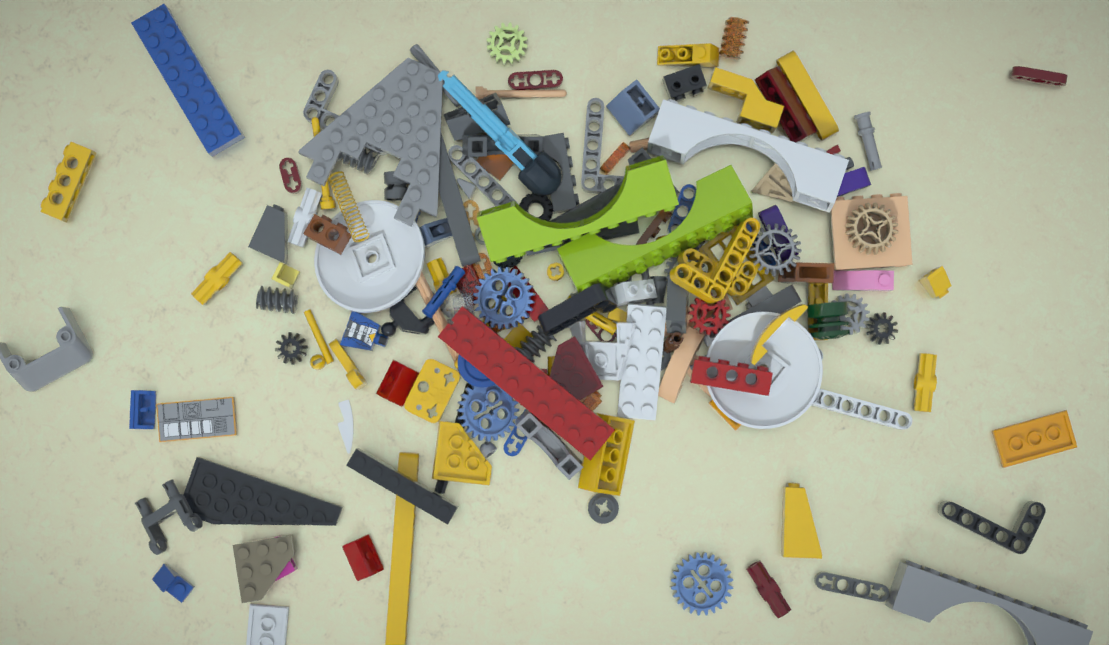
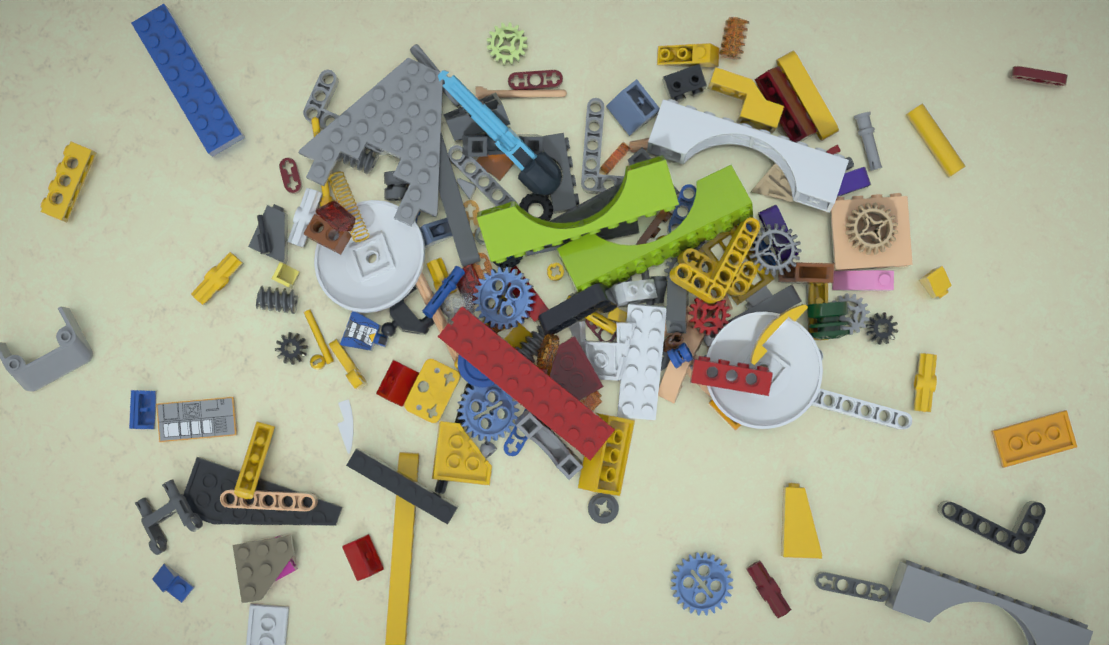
(254, 460): none -> yellow brick
(263, 237): none -> black axle
(278, 504): none -> light nougat beam
(336, 216): none -> clear red slope
(548, 351): none -> clear orange beam
(677, 357): none -> blue wheel
(935, 140): none -> yellow brick

